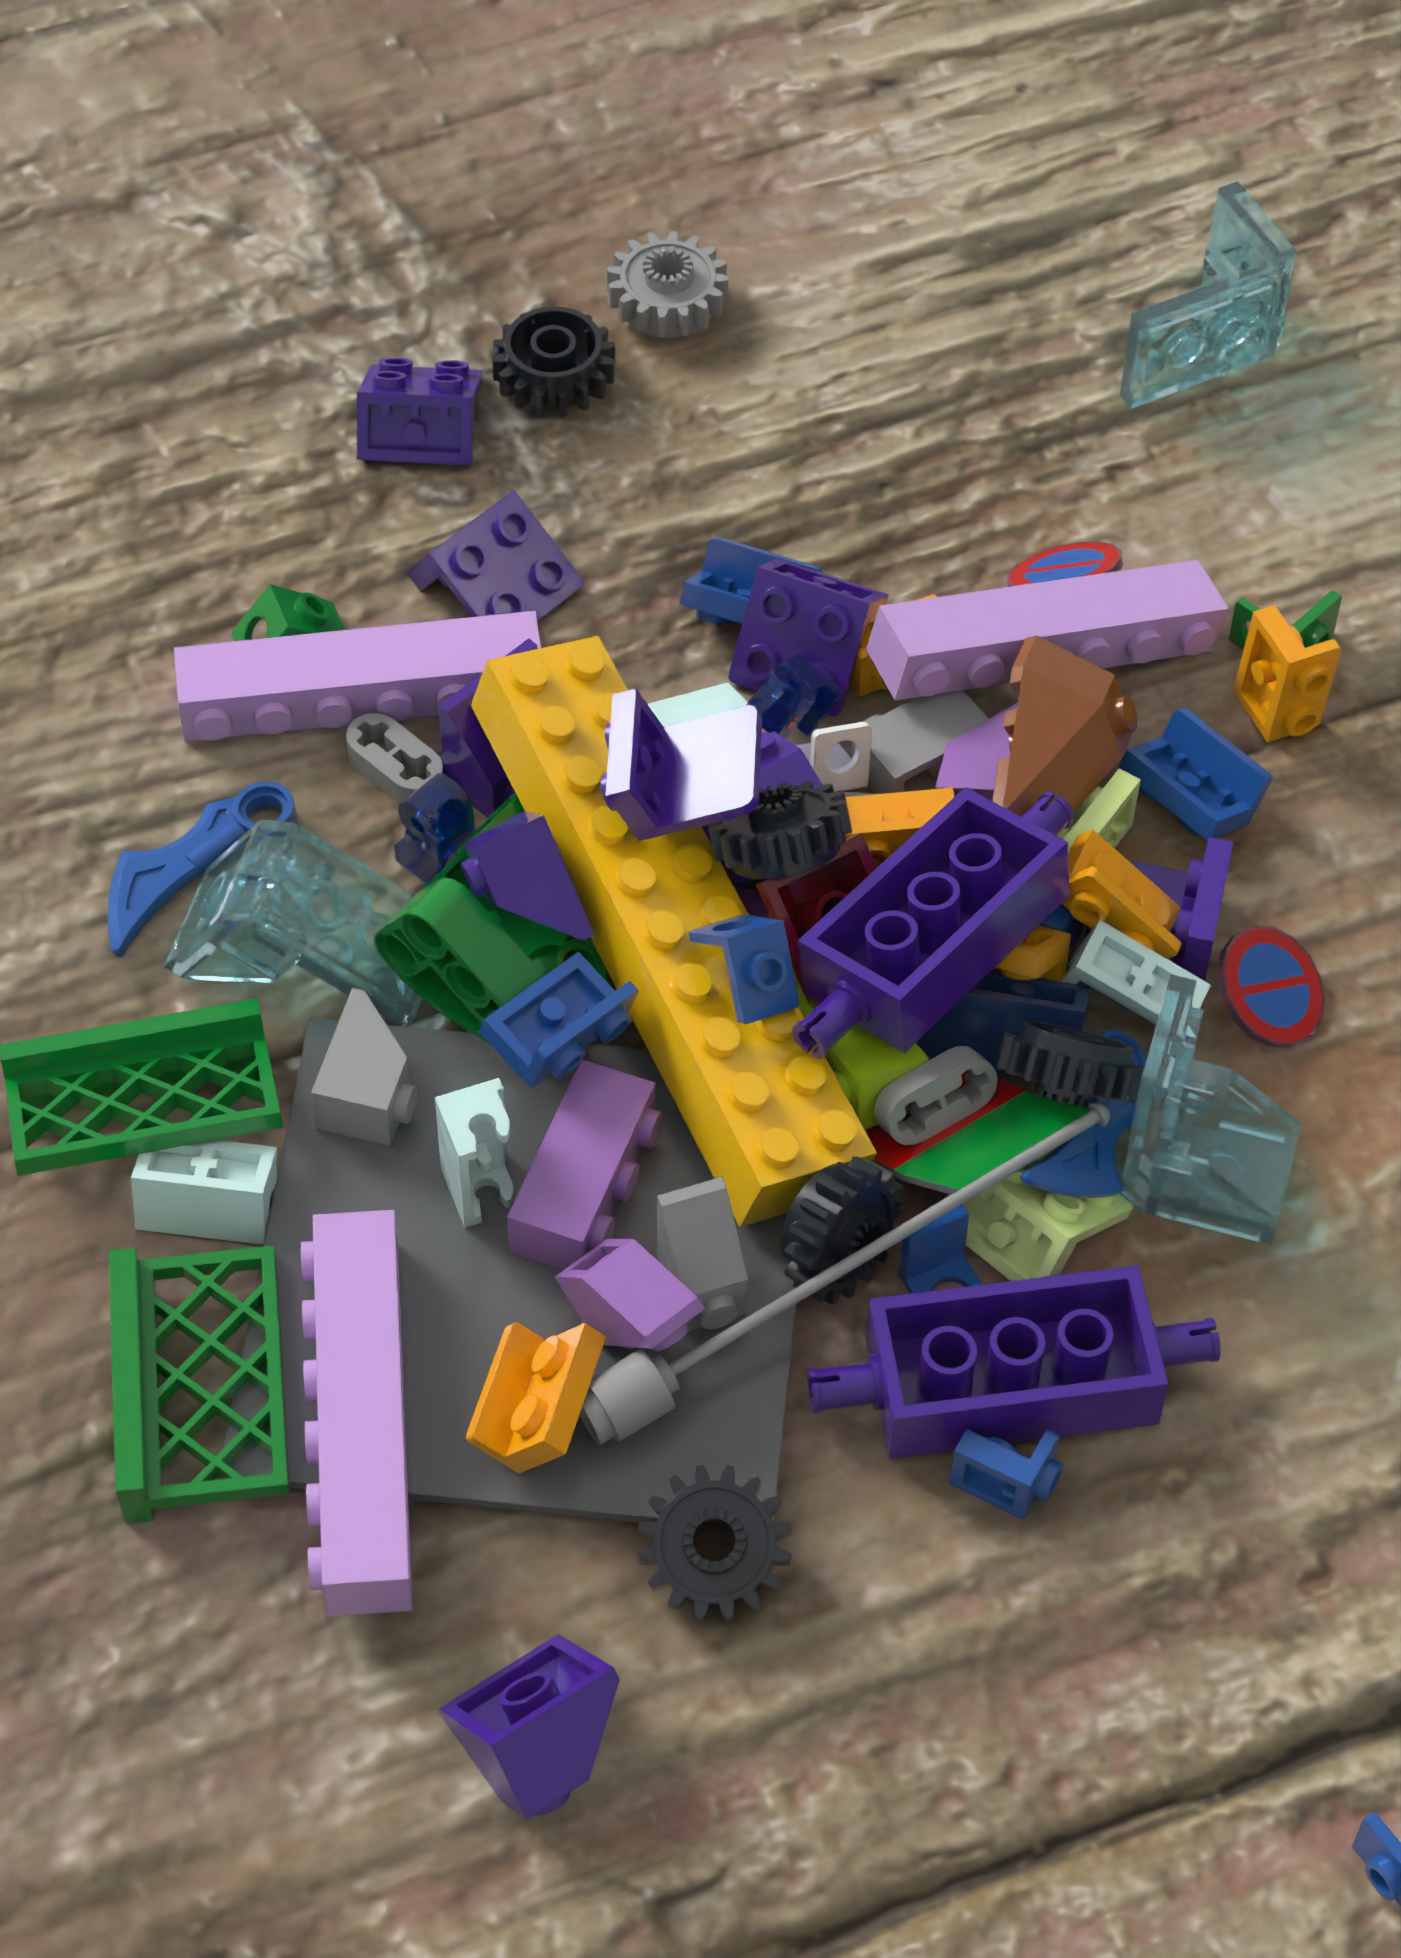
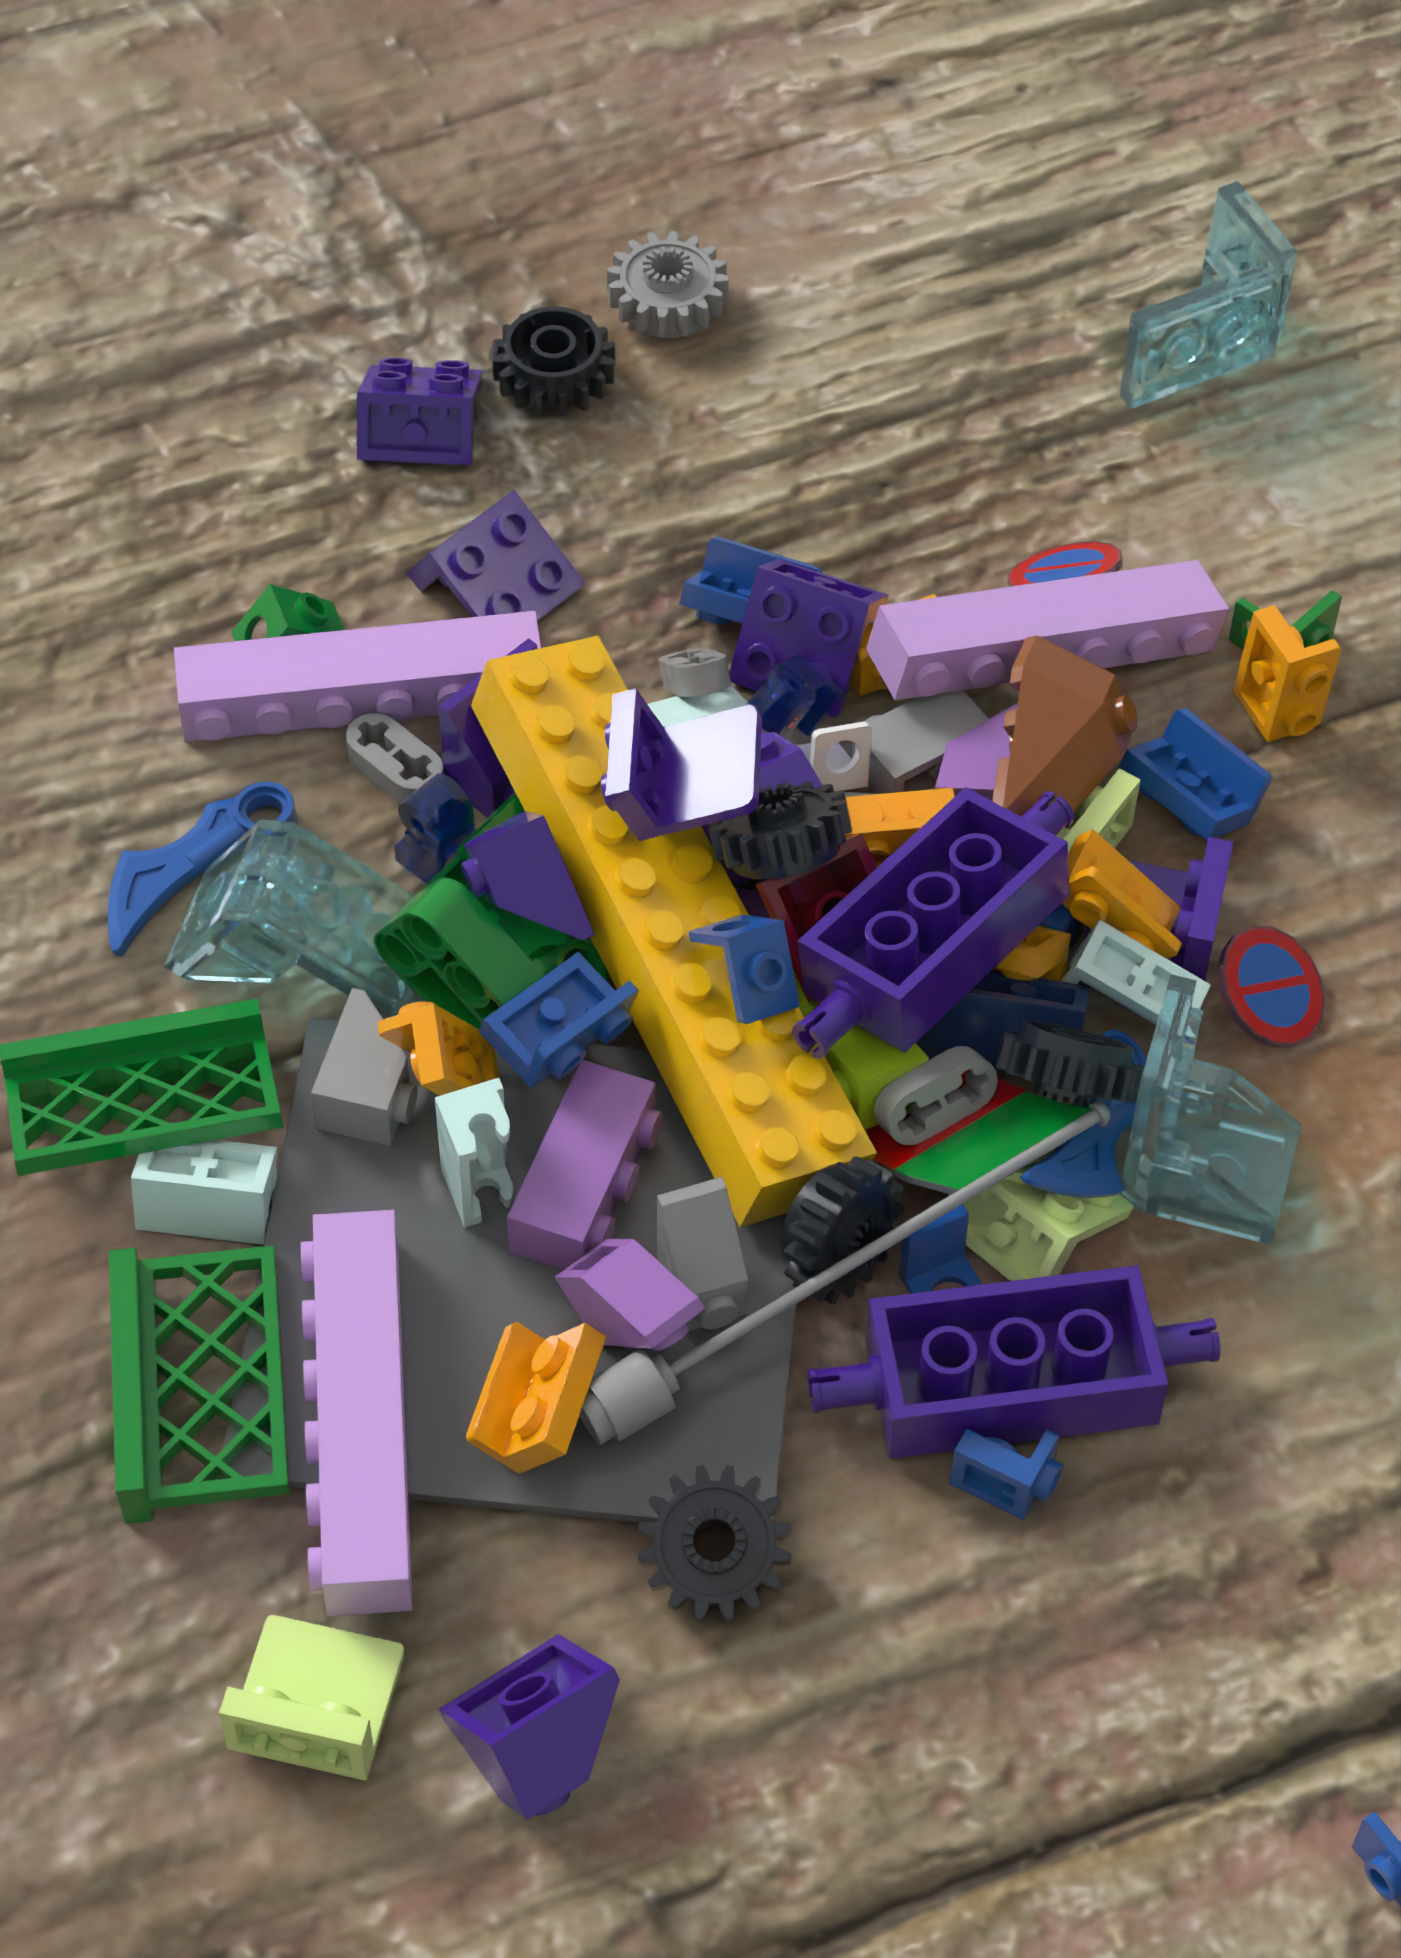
(313, 1697): none -> yellowish green bracket
(443, 1048): none -> light orange bracket
(694, 672): none -> light grey beam

